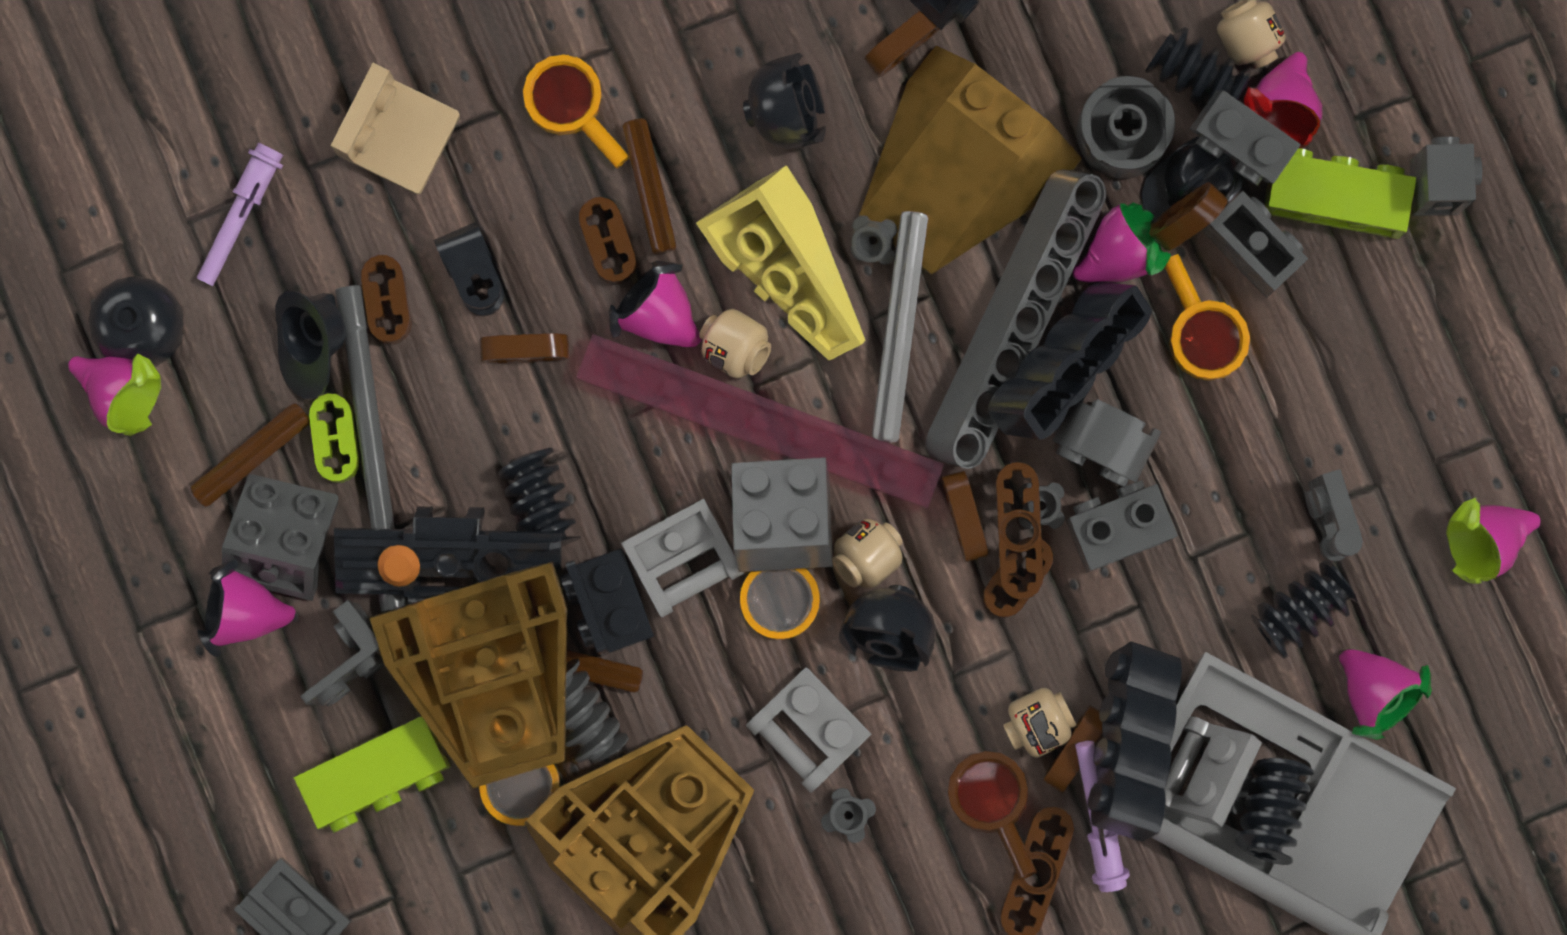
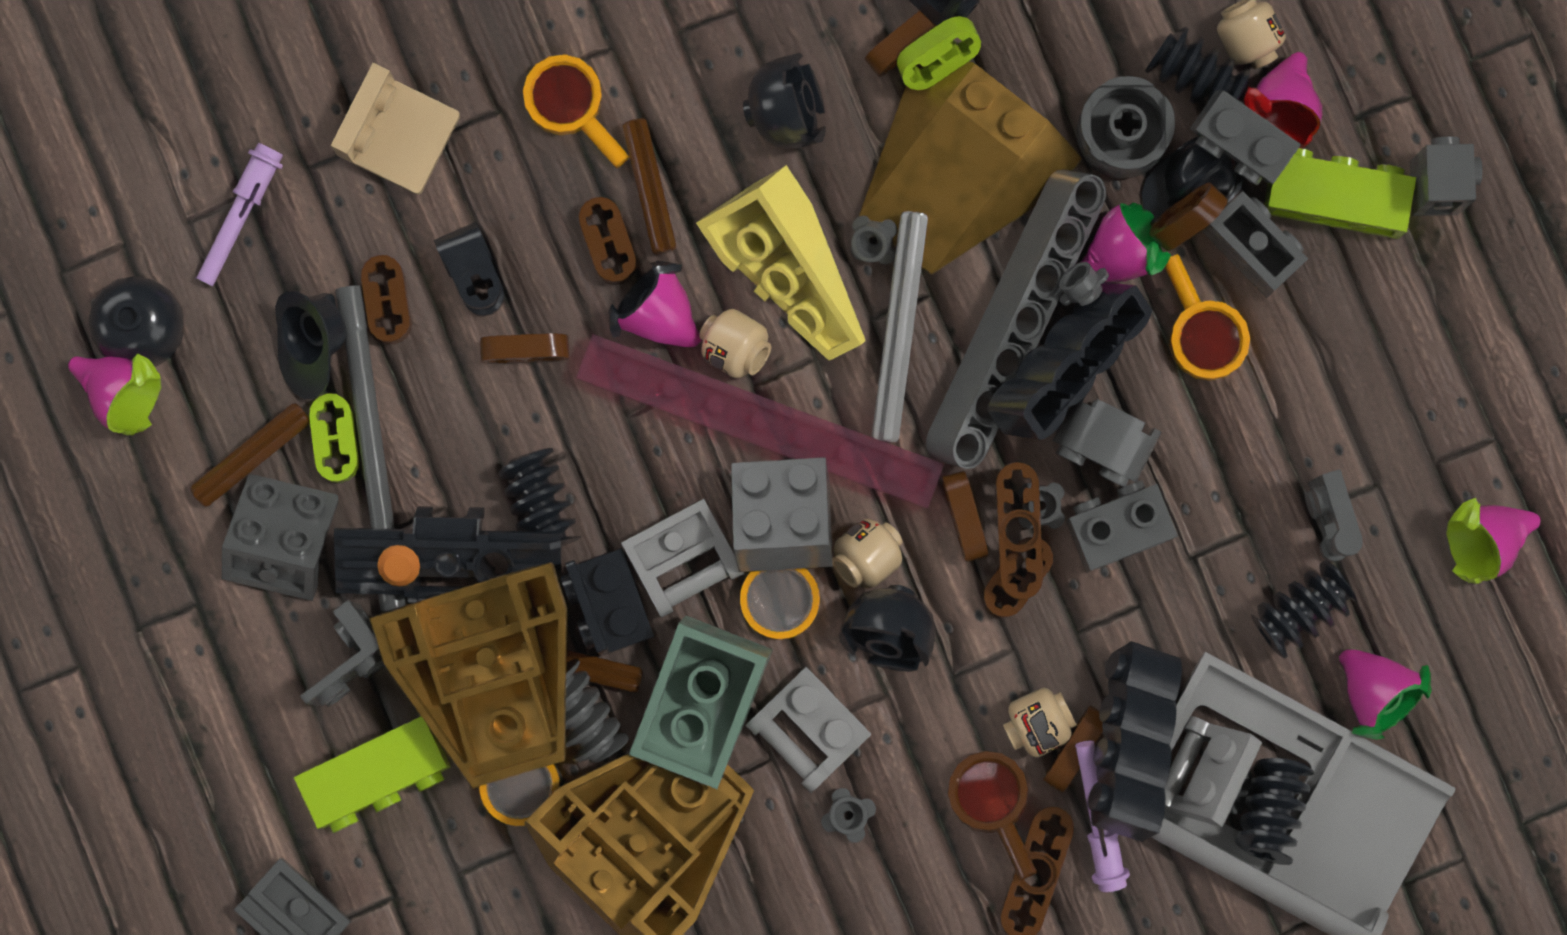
(239, 609): dark pink hat -> none
(700, 701): none -> sand green slope
(938, 53): none -> lime beam
(1082, 284): none -> dark grey plate

